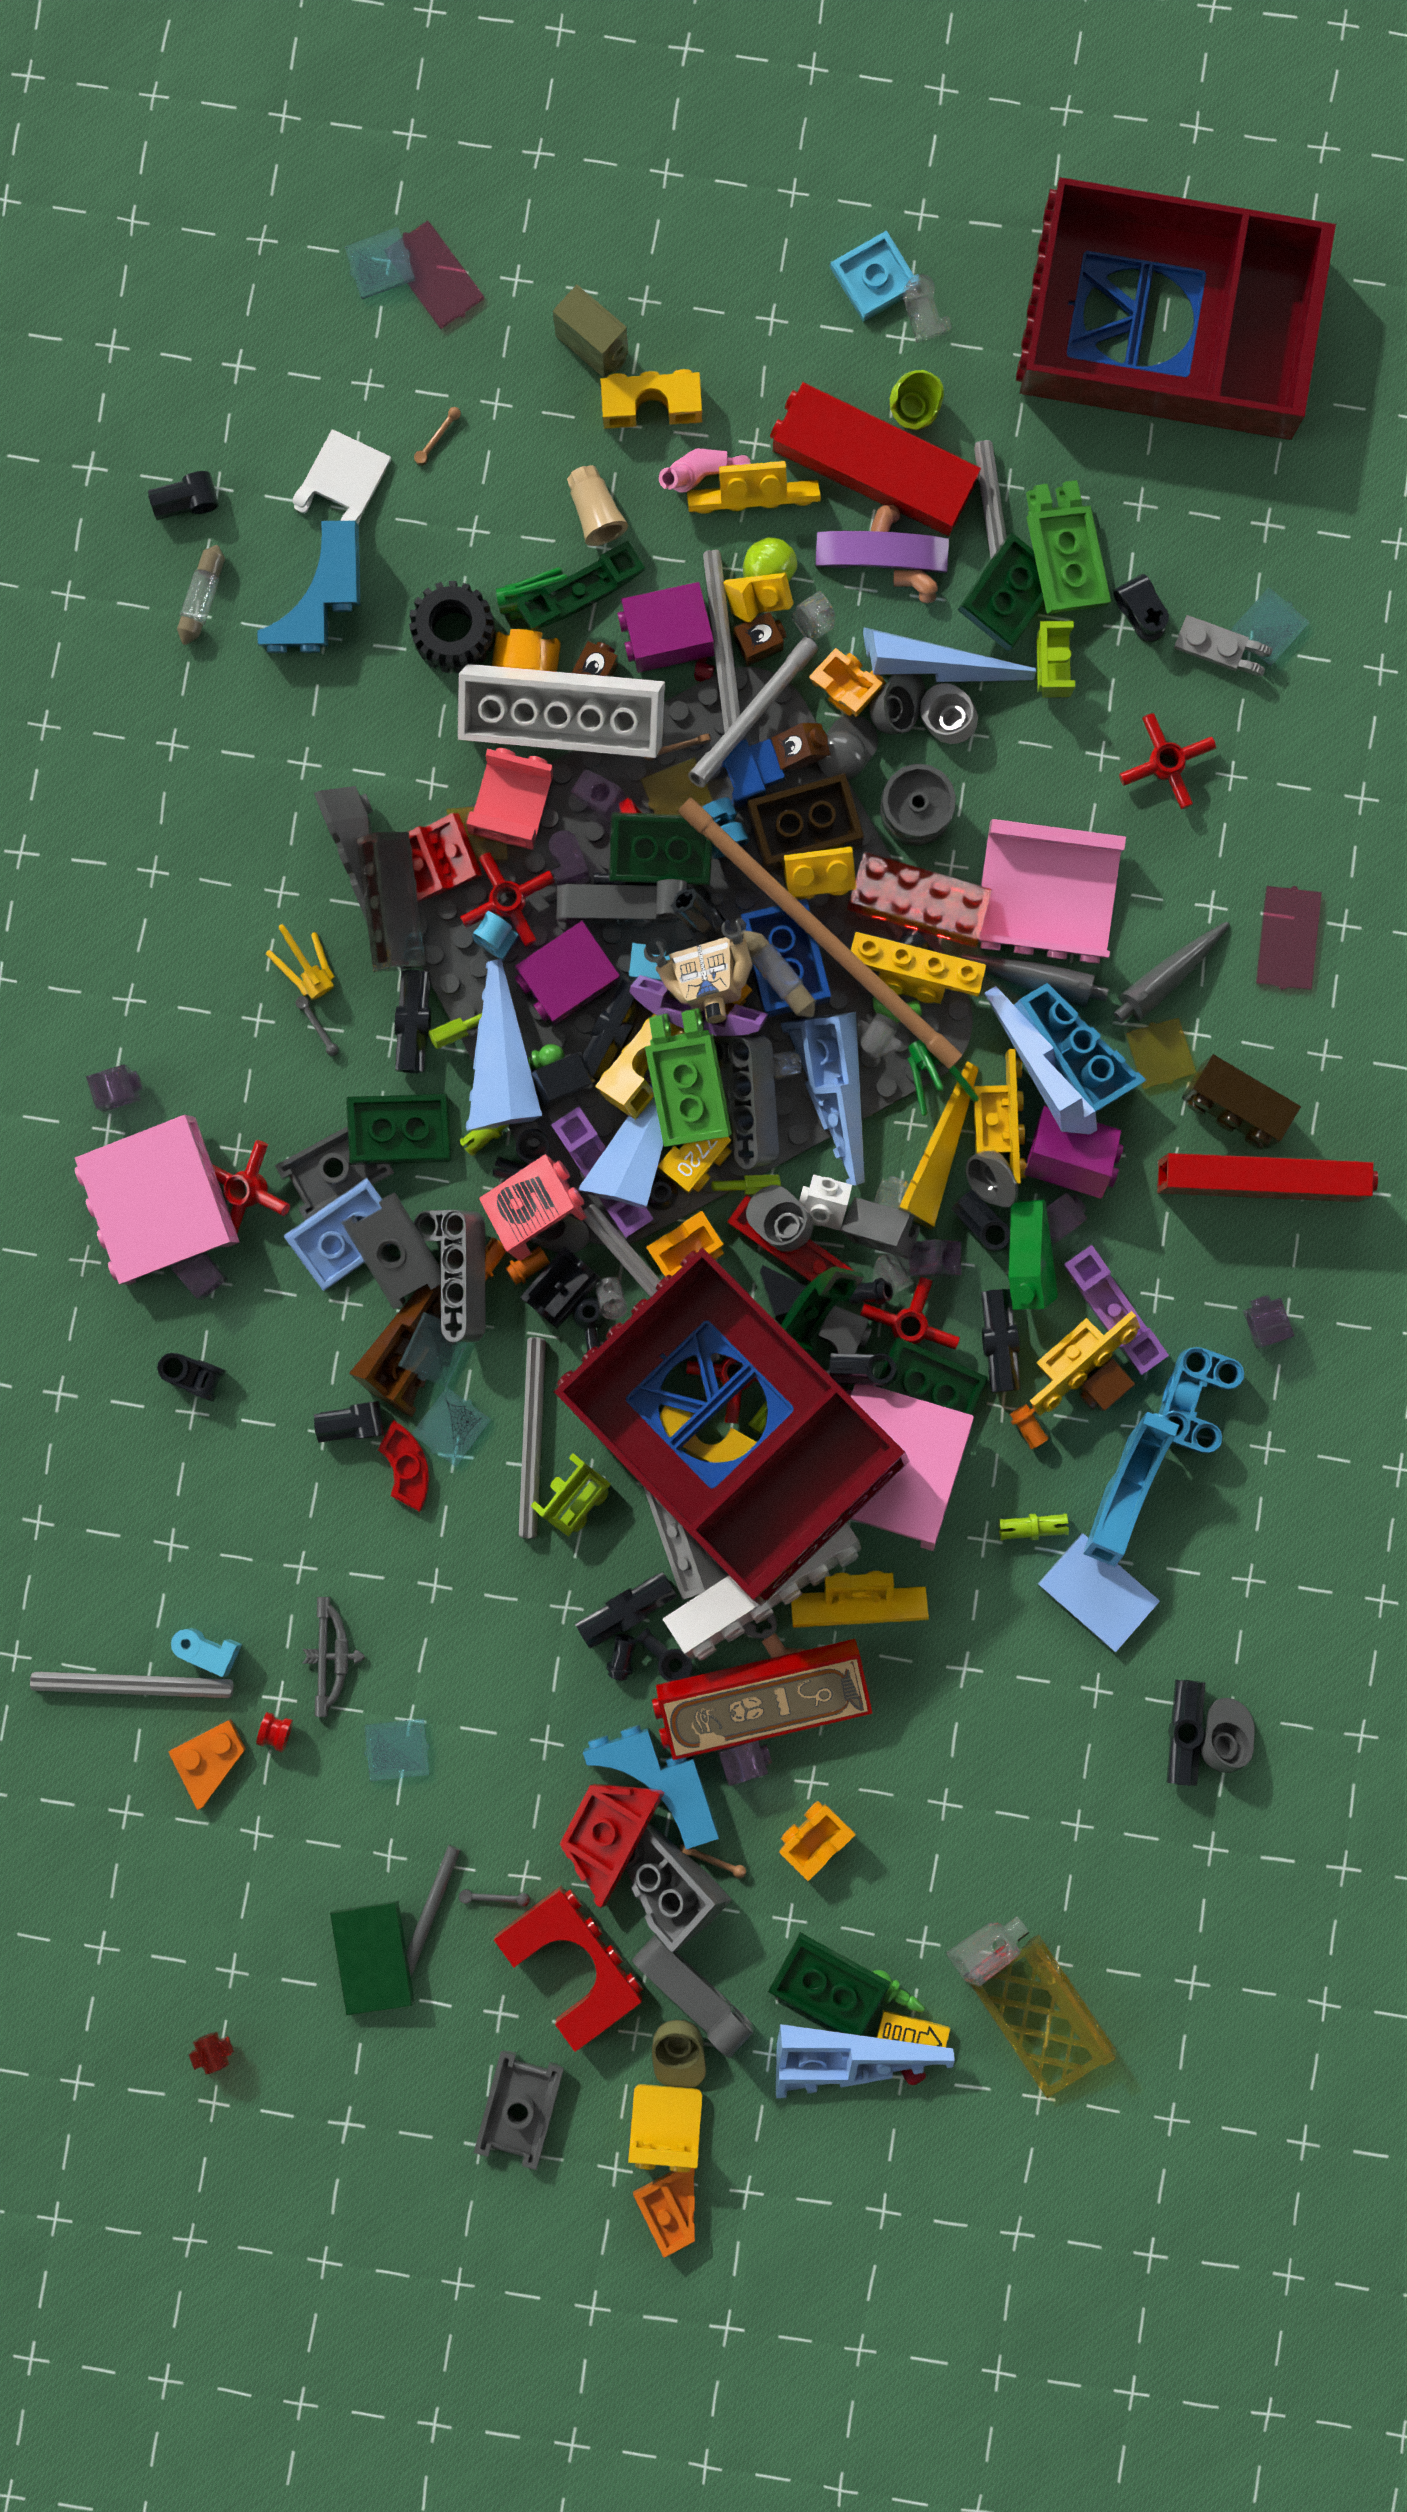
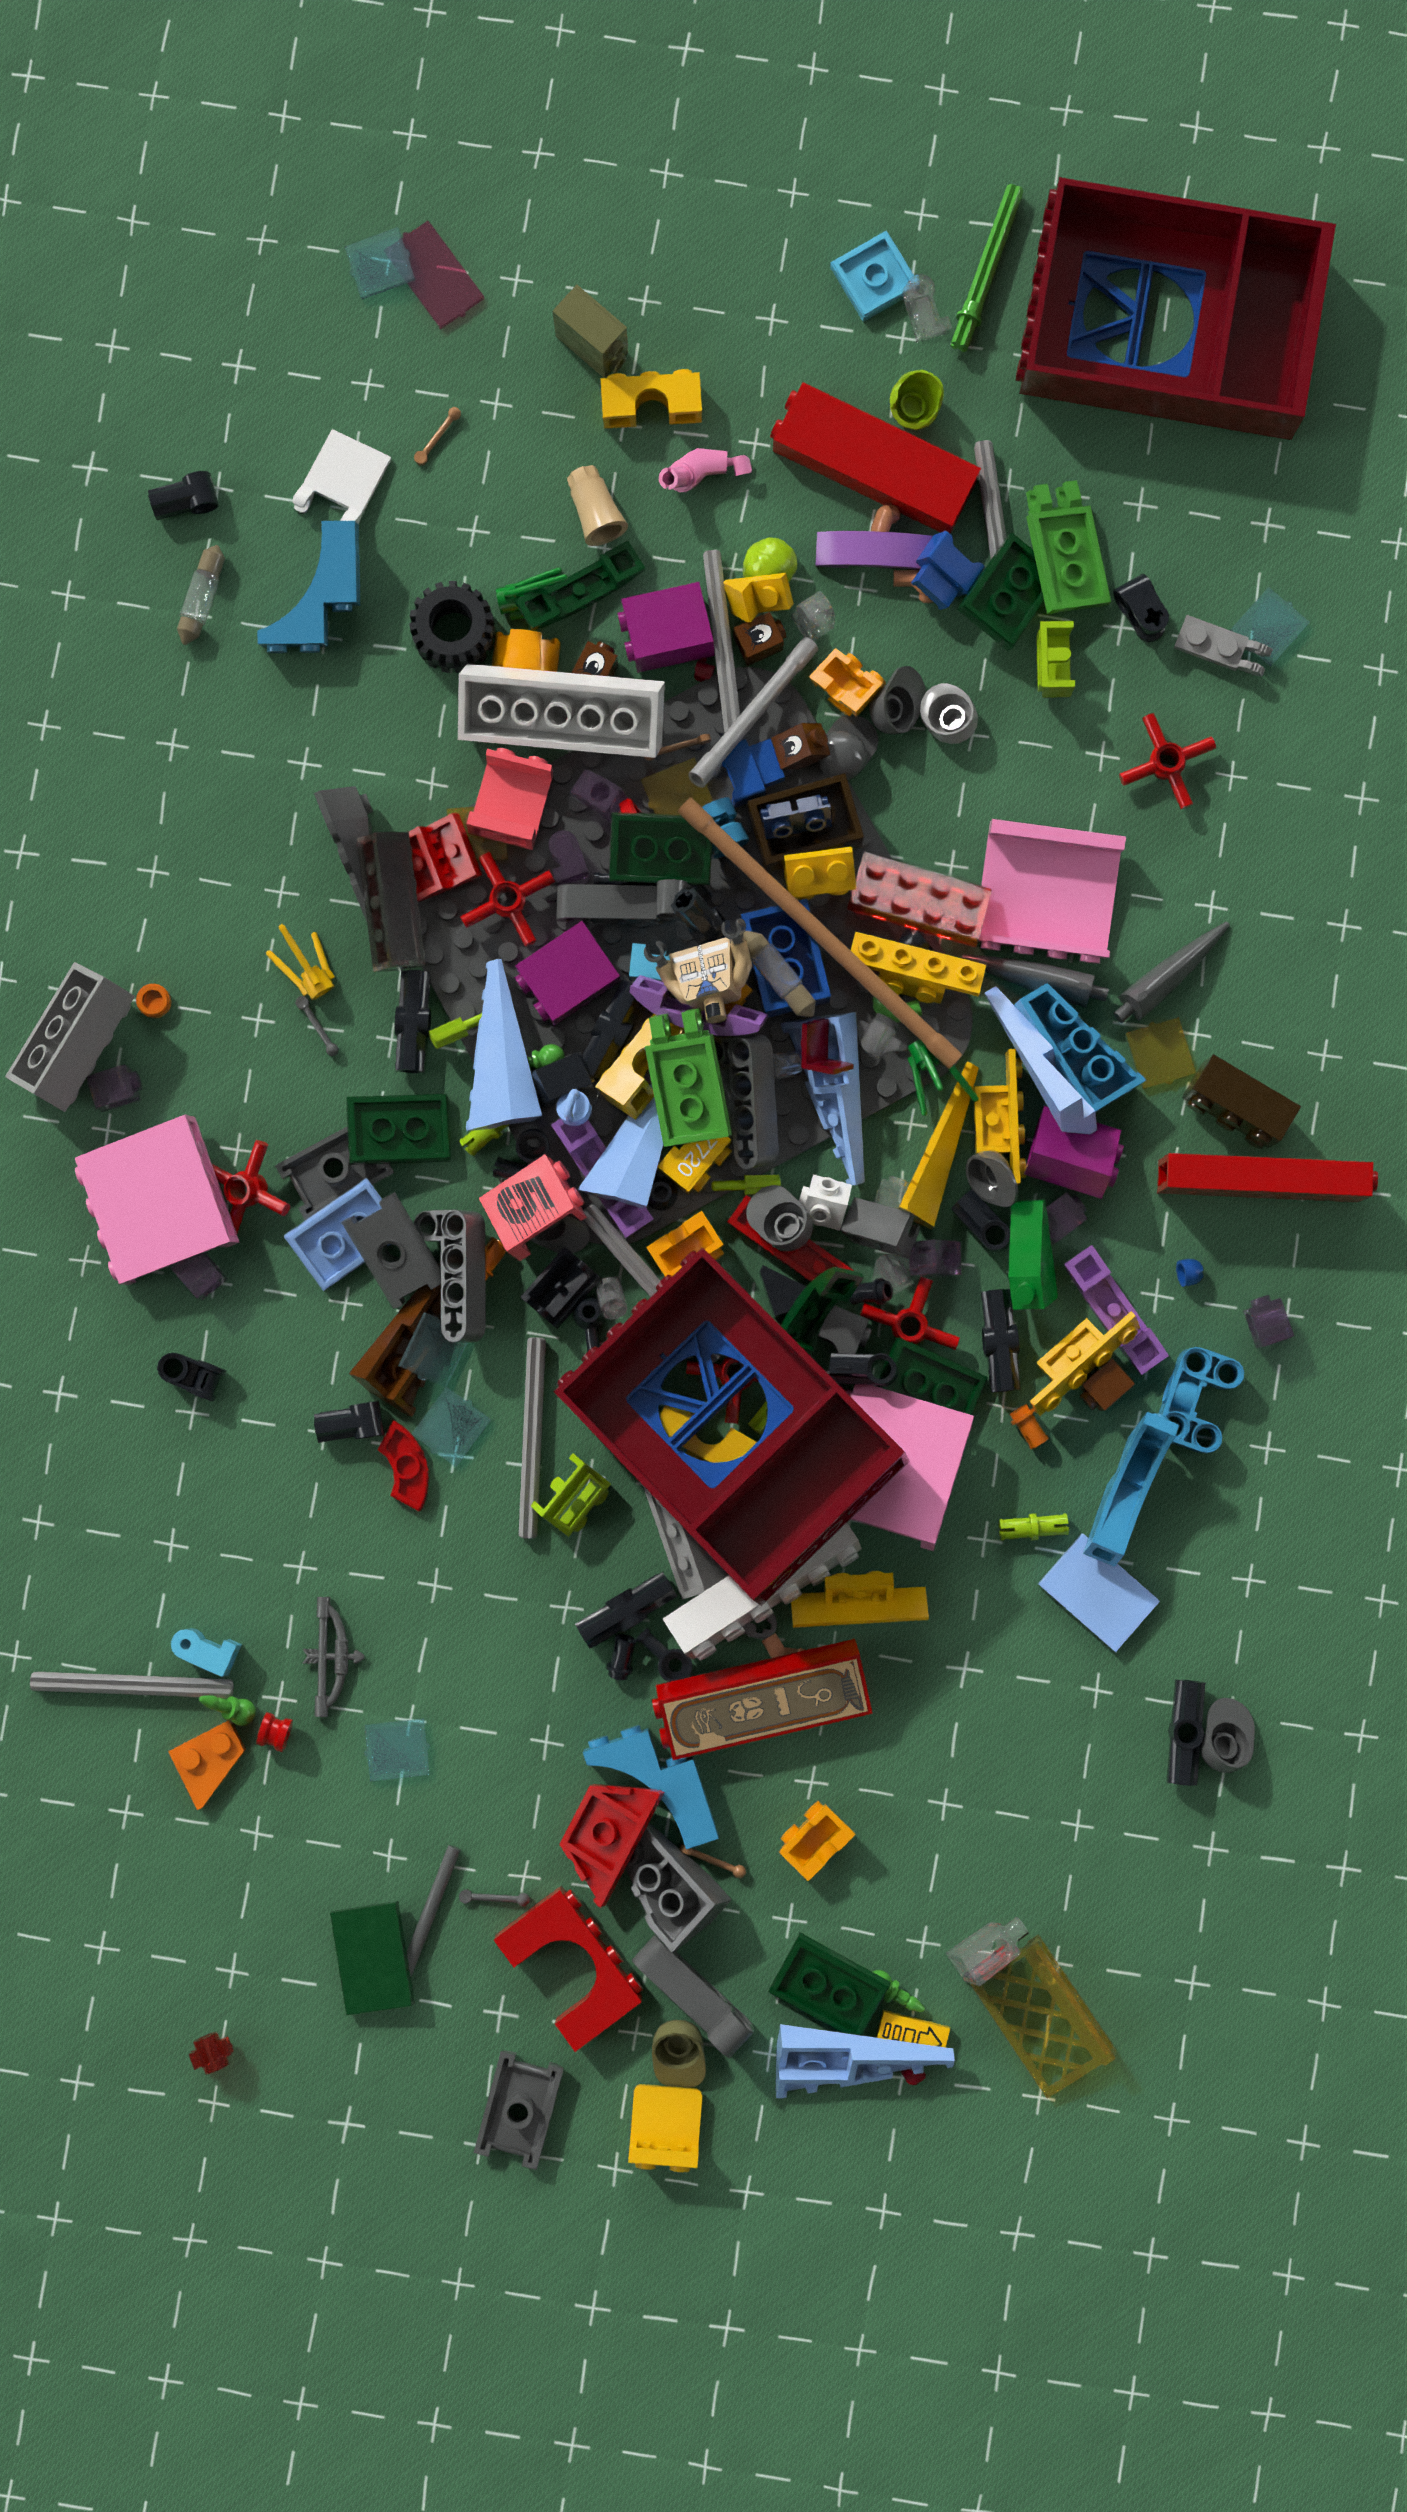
(70, 1036): none -> light grey brick
(153, 1000): none -> orange tile
(237, 1710): none -> bright green bar
(495, 935): medium azure leg -> none
(523, 1269): orange pin -> none
(574, 1108): none -> light blue tile
(669, 2210): orange wing -> none
(745, 1761): clear purple brick -> none
(752, 487): yellow bracket -> none
(781, 821): none -> hinge
(815, 1049): none -> dark red bracket
(910, 656): light blue wedge -> none
(923, 786): dark grey wheel -> none
(945, 571): none -> blue piece
(970, 314): none -> bright green axle
(1189, 1272): none -> blue hinge
(1288, 937): clear pink piece -> none

